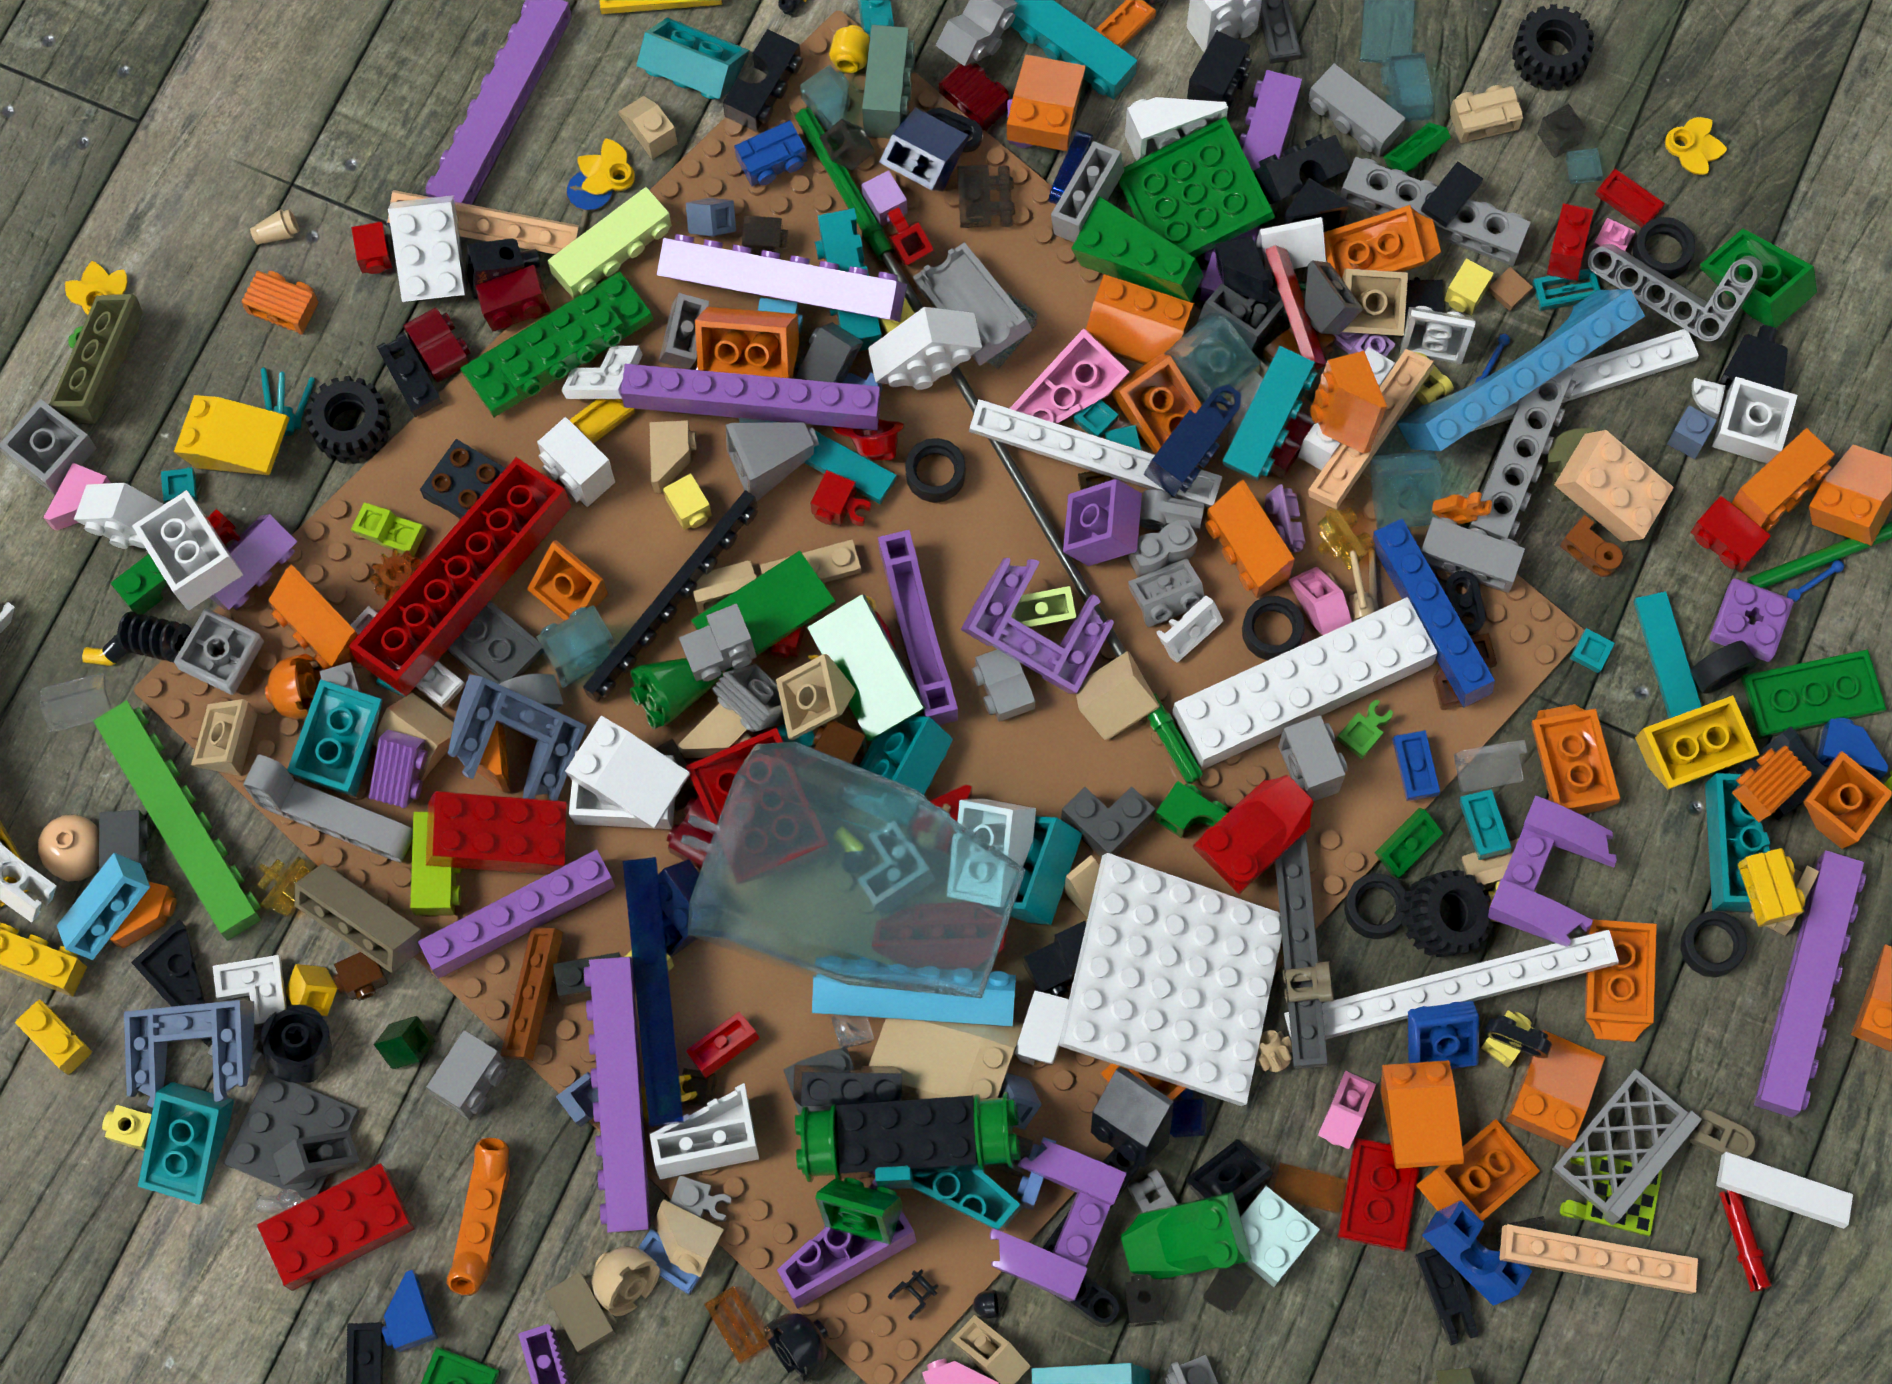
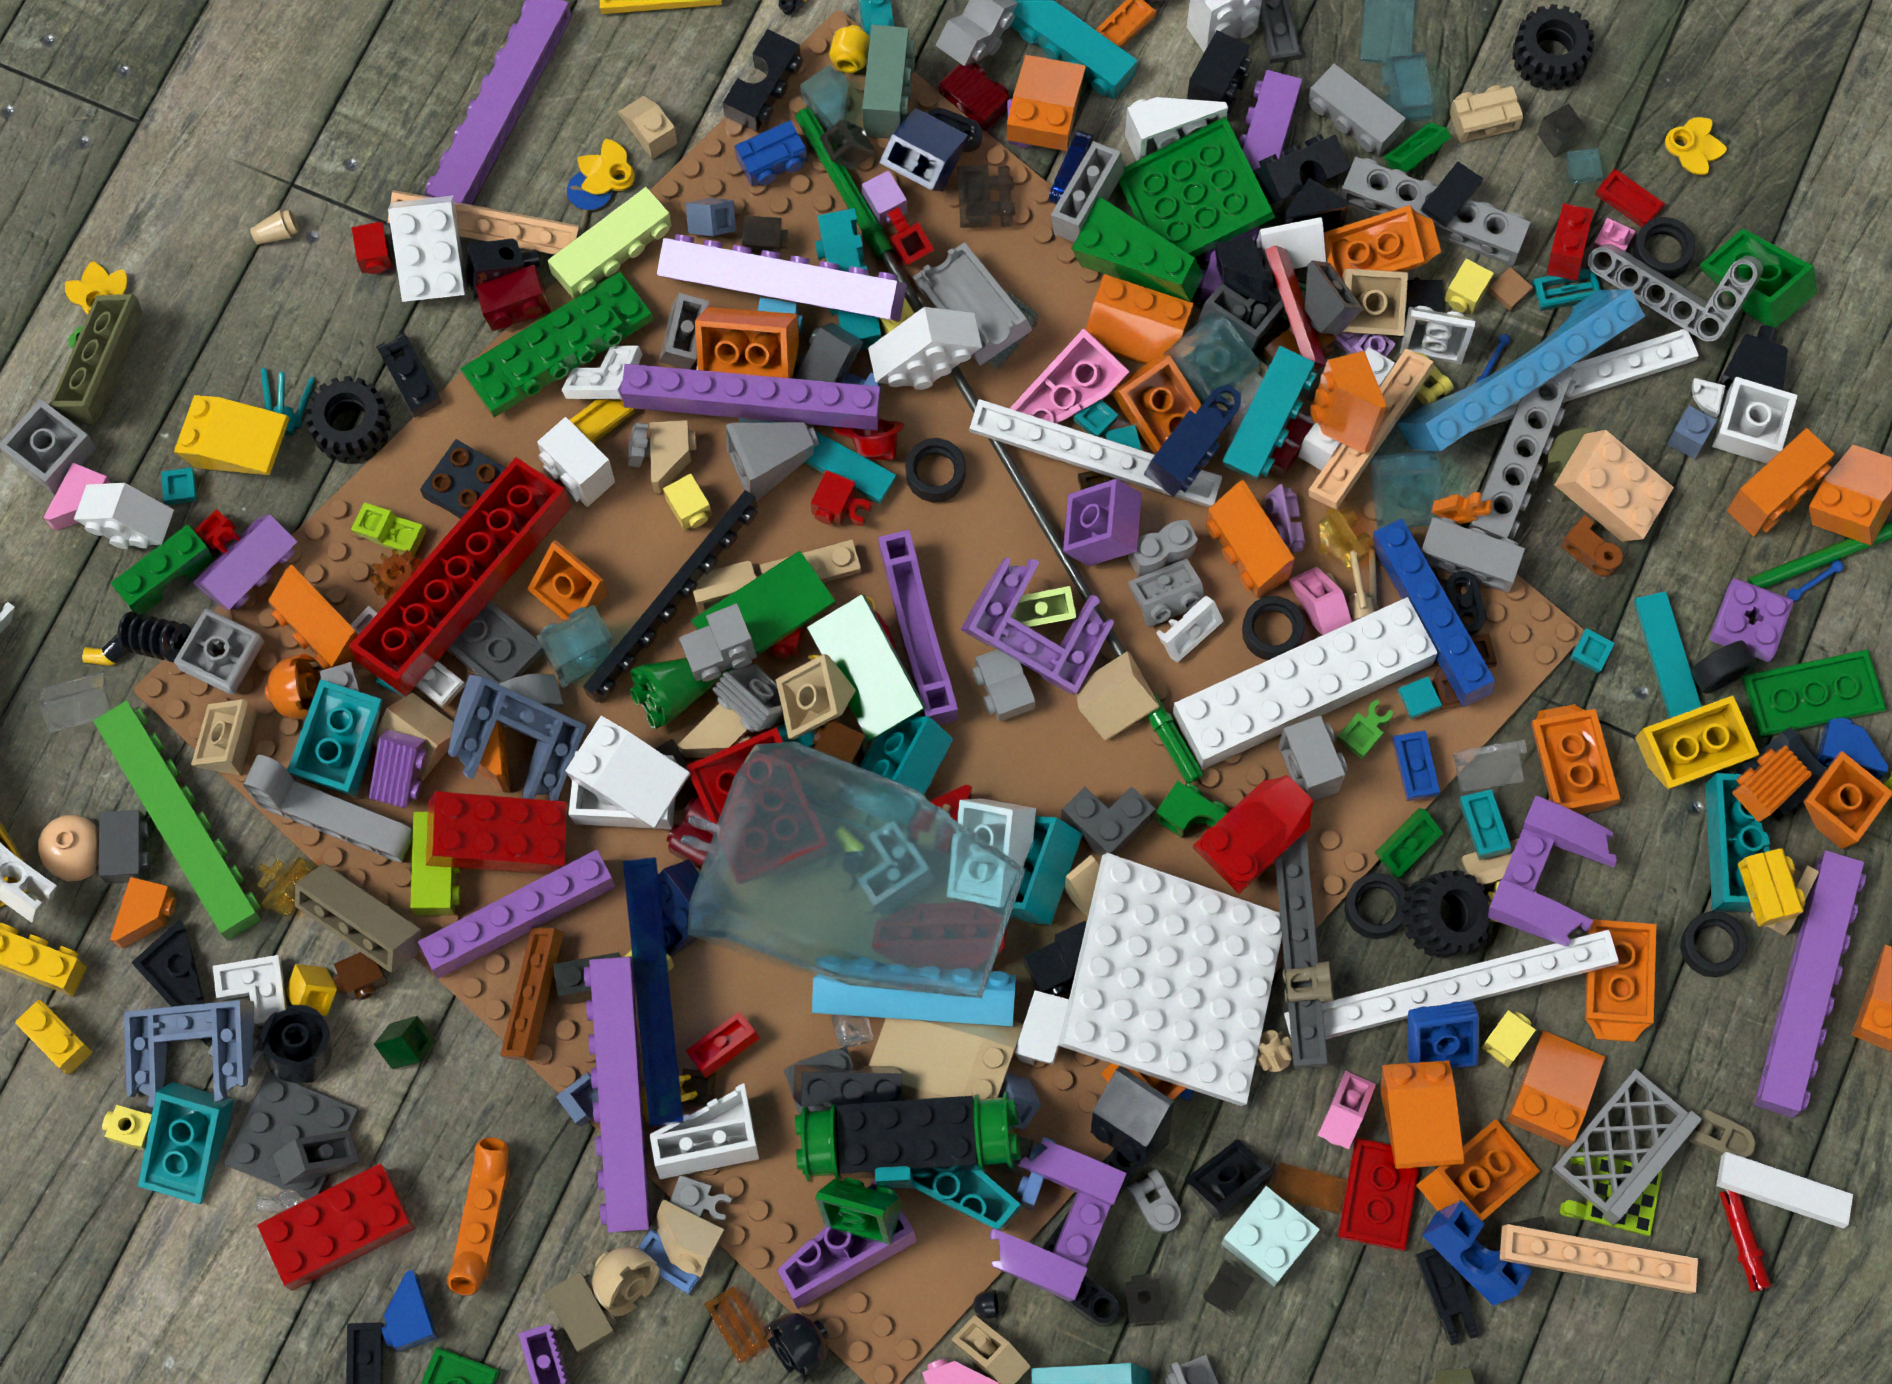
(103, 906): medium azure brick -> none
(187, 550): white brick -> none
(280, 301): orange brick -> none
(437, 344): dark red brick -> none
(467, 1075): light grey brick -> none
(638, 445): none -> light grey plate
(691, 58): teal slope -> none
(917, 1276): black piece -> none
(1160, 510): light grey piece -> none
(1186, 1238): green slope -> none
(1189, 1118): clear blue plate -> none
(1419, 698): none -> teal tile
(1531, 1042): black plate -> none
(1730, 534): red brick -> none

